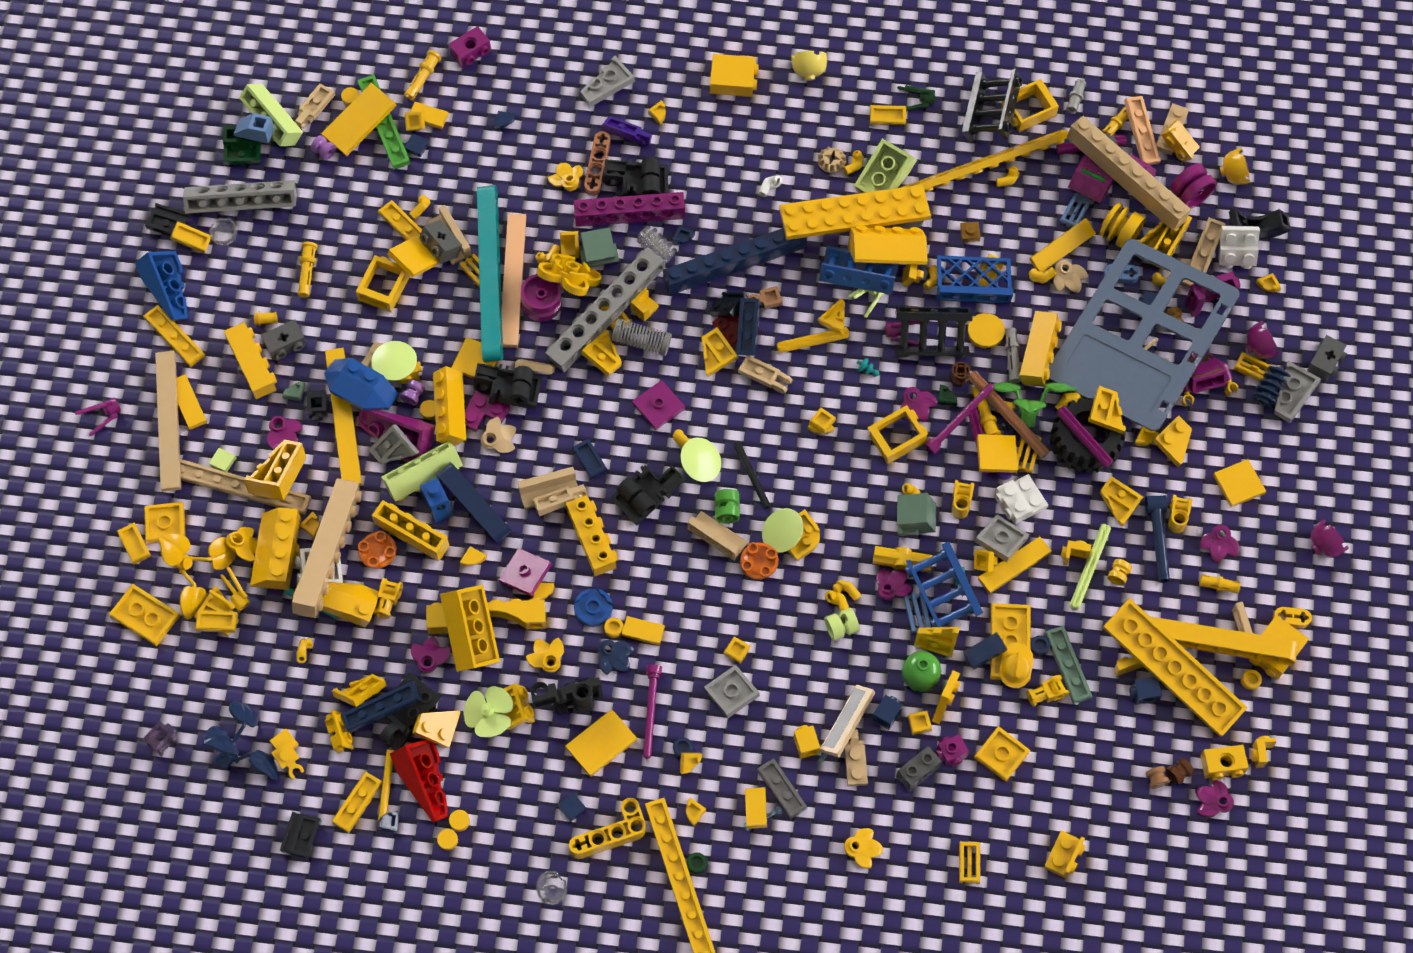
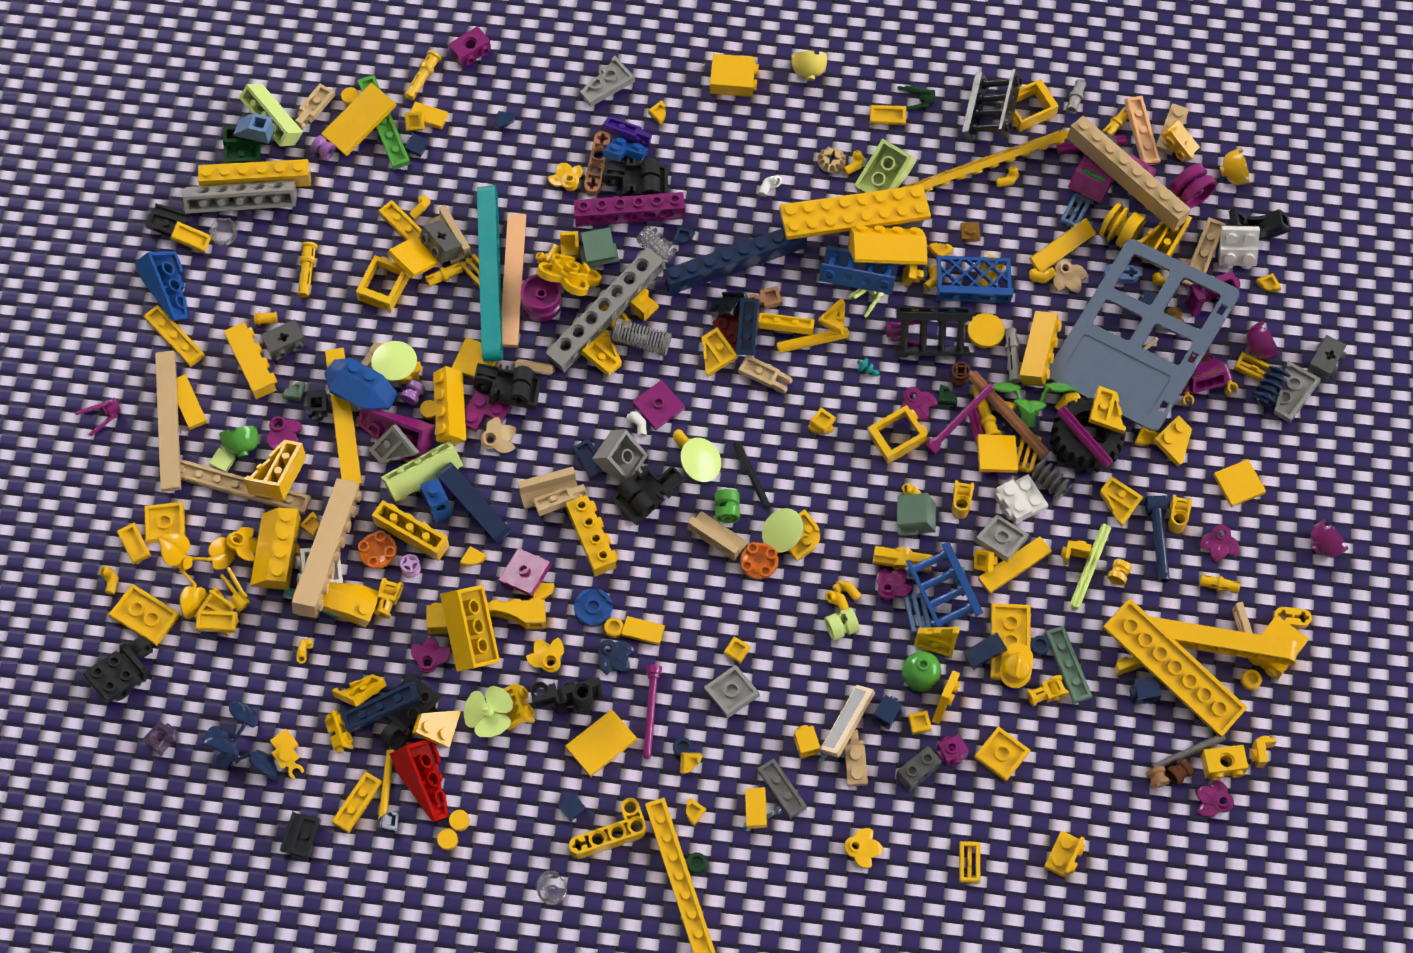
(111, 579): none -> yellow arm
(120, 672): none -> black plate
(240, 440): none -> bright green cylinder
(255, 172): none -> yellow arch
(409, 561): none -> lavender wheel
(444, 274): none -> yellow pin
(620, 147): none -> blue plate
(620, 455): none -> light grey slope
(635, 417): none -> white arm
(786, 323): none -> yellow tile
(940, 249): none -> yellow tile
(1050, 479): none -> dark grey piece
(1189, 751): none -> flat silver bar

